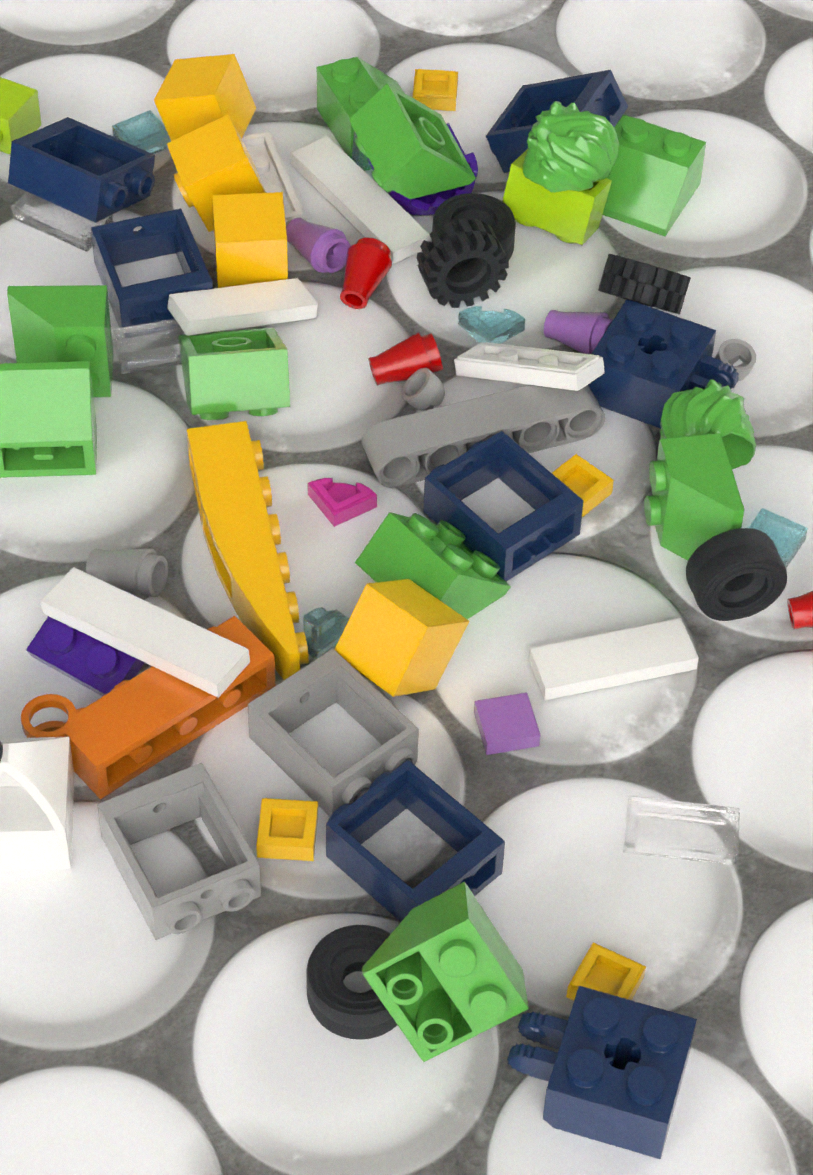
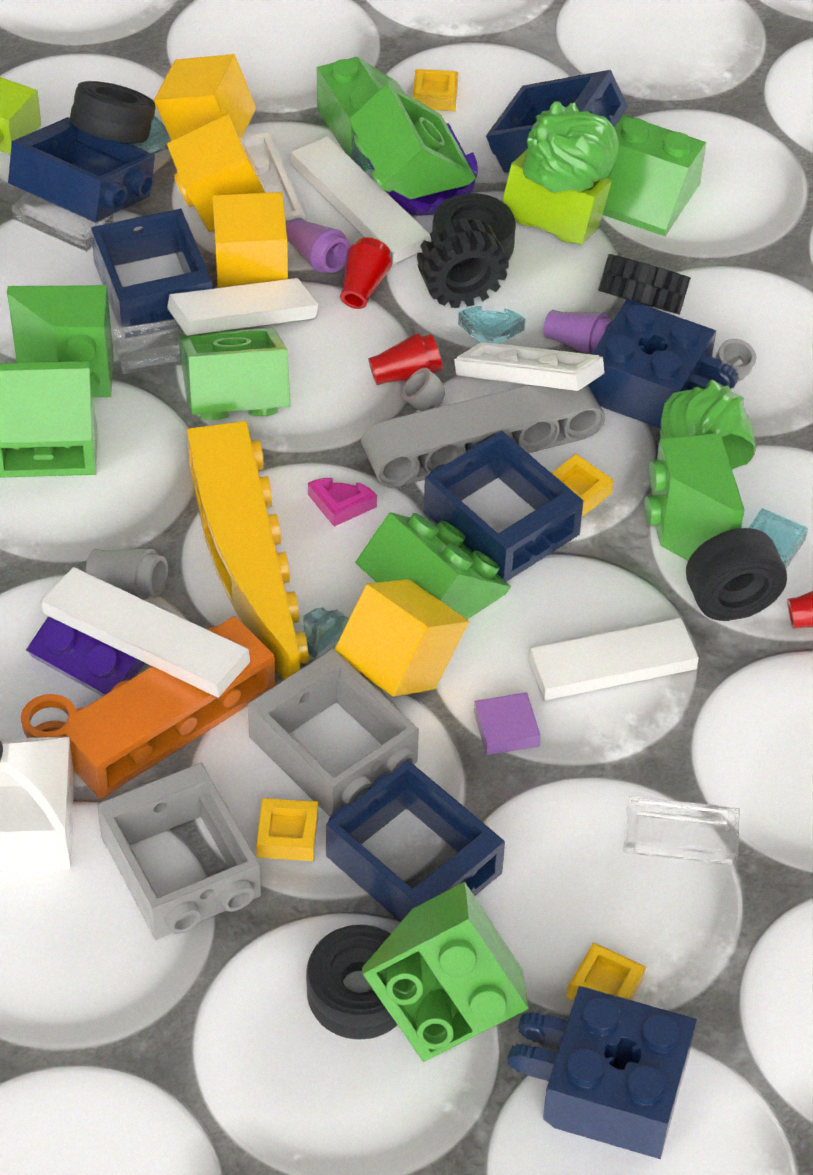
(112, 112): none -> black tyre

